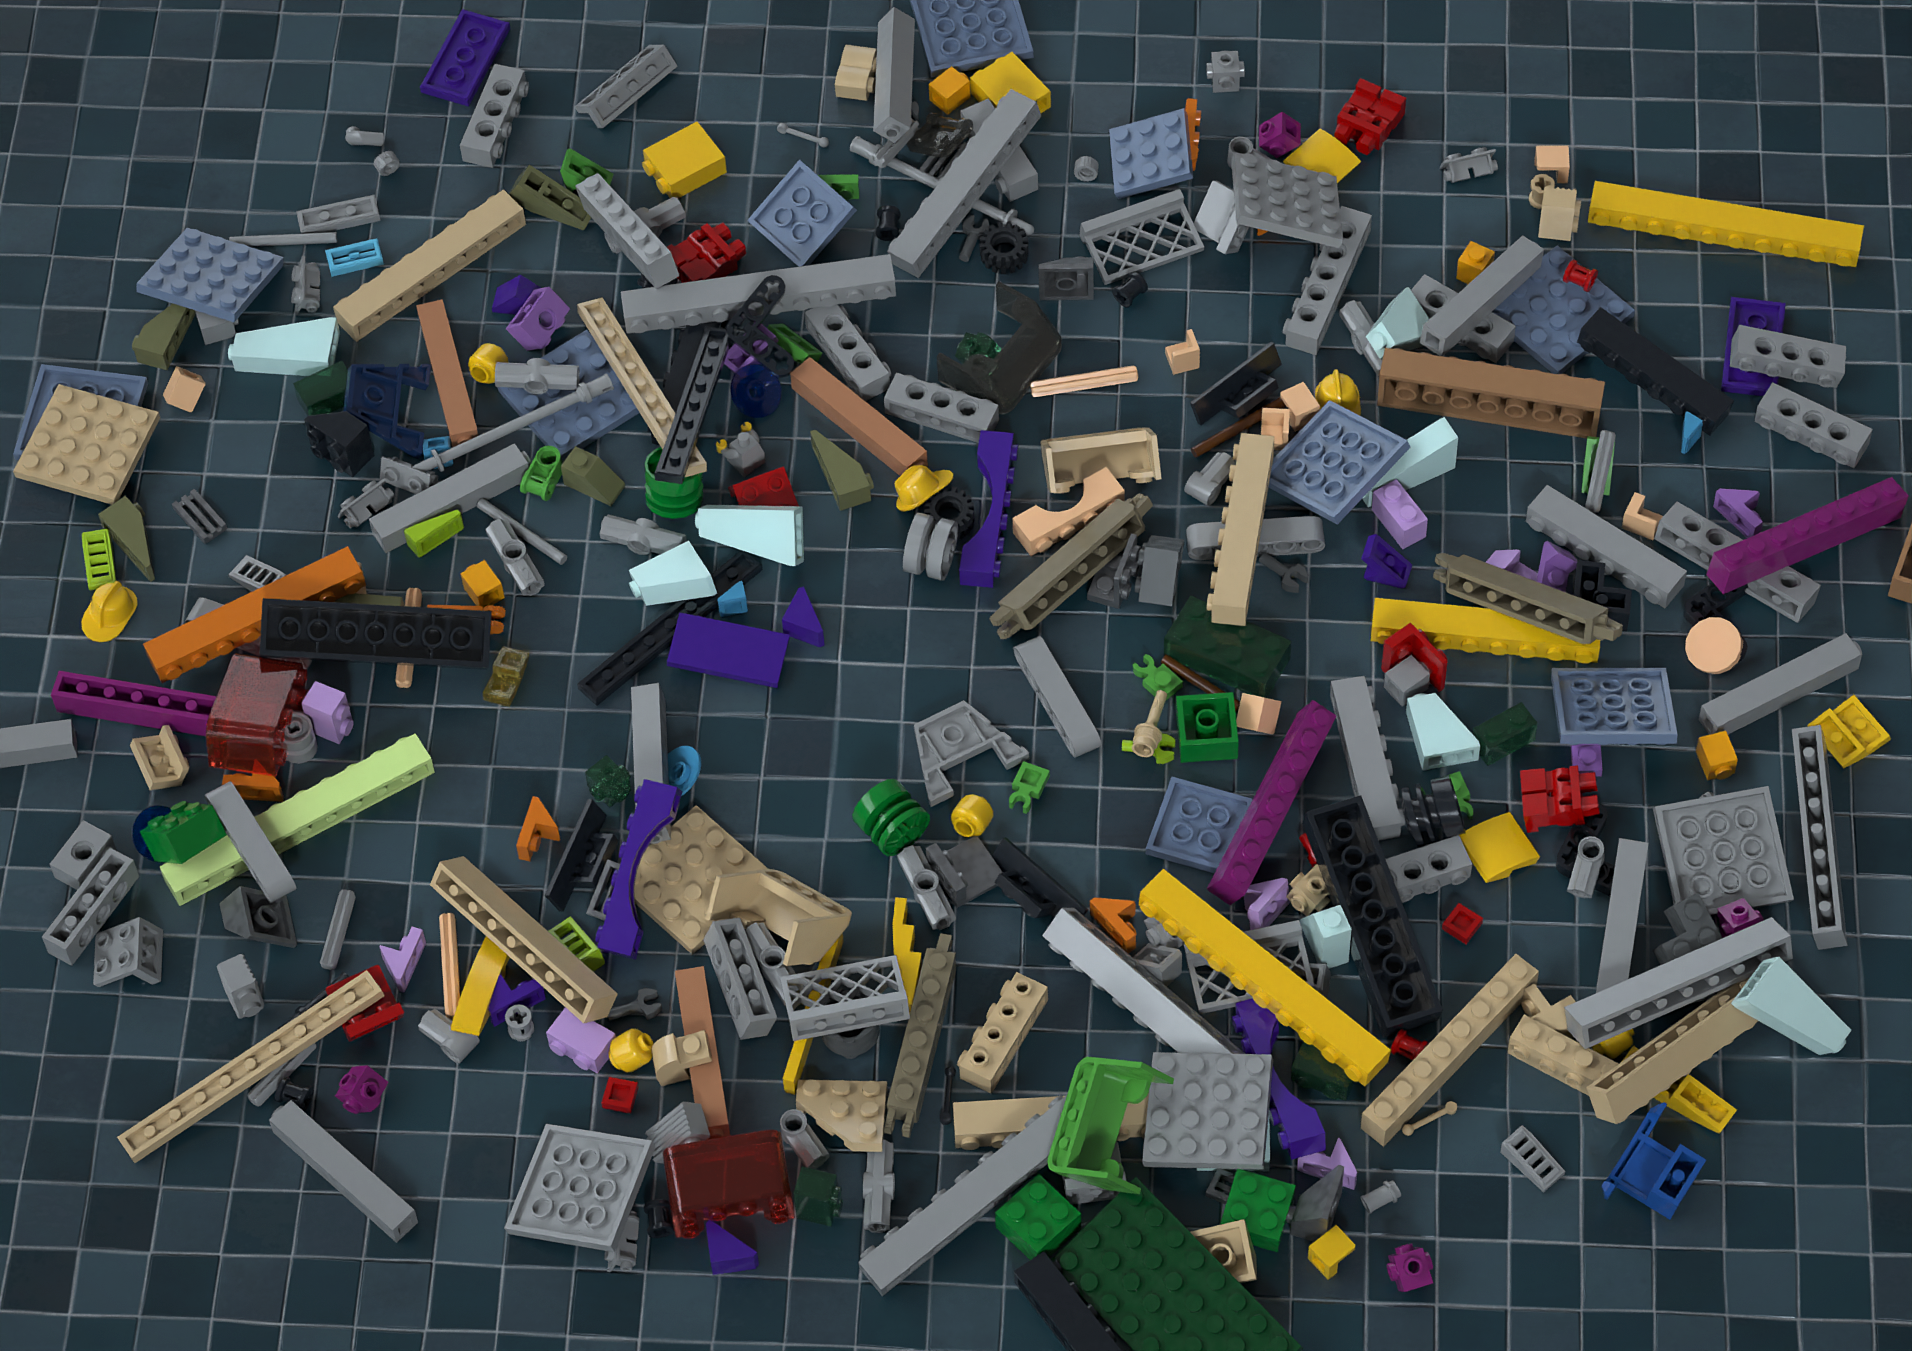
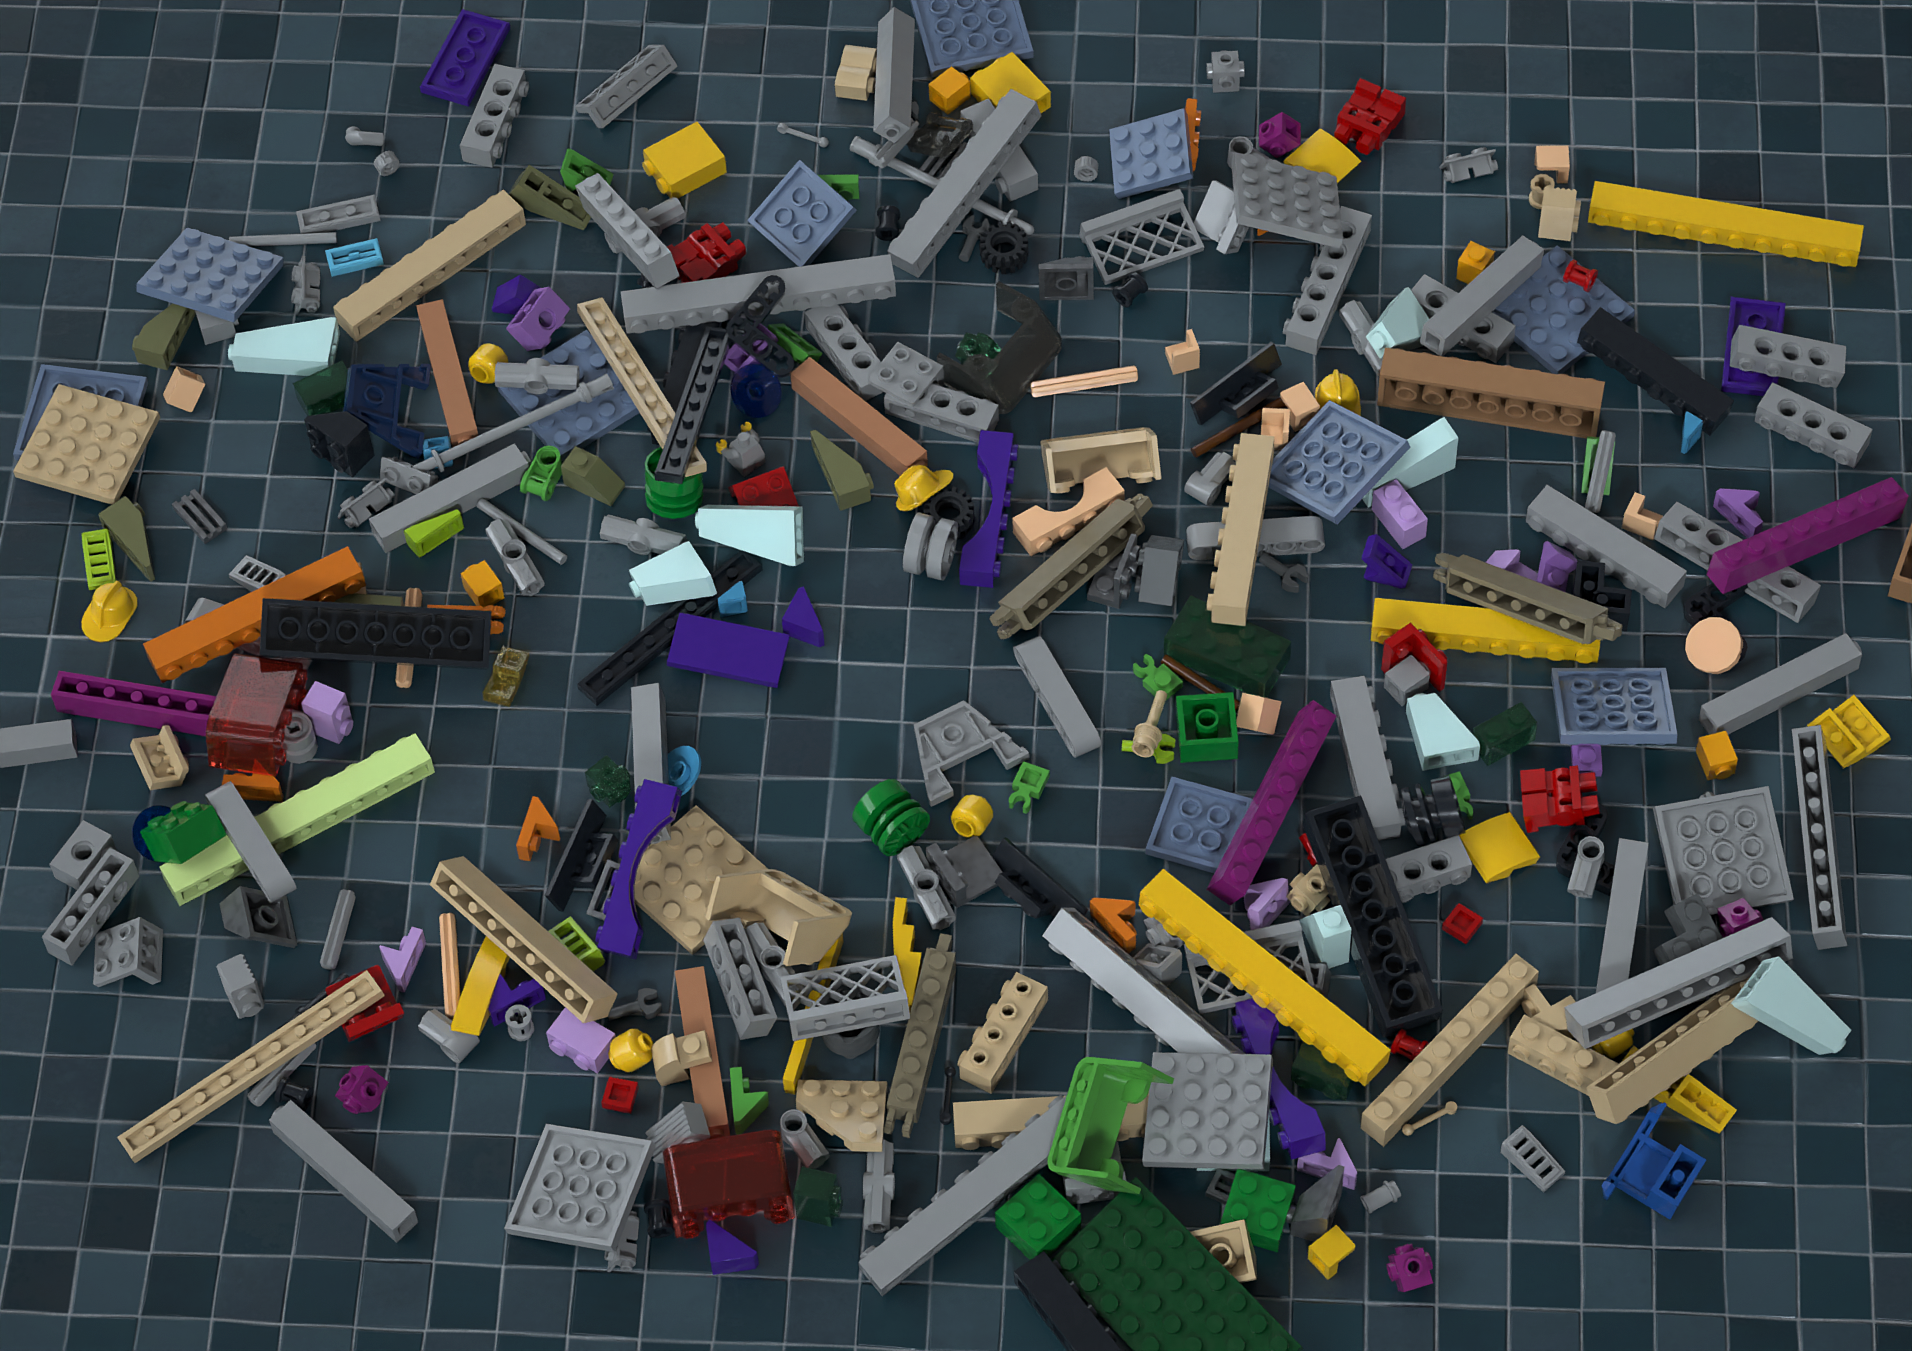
(746, 1105): none -> bright green slope
(906, 374): none -> light grey bracket

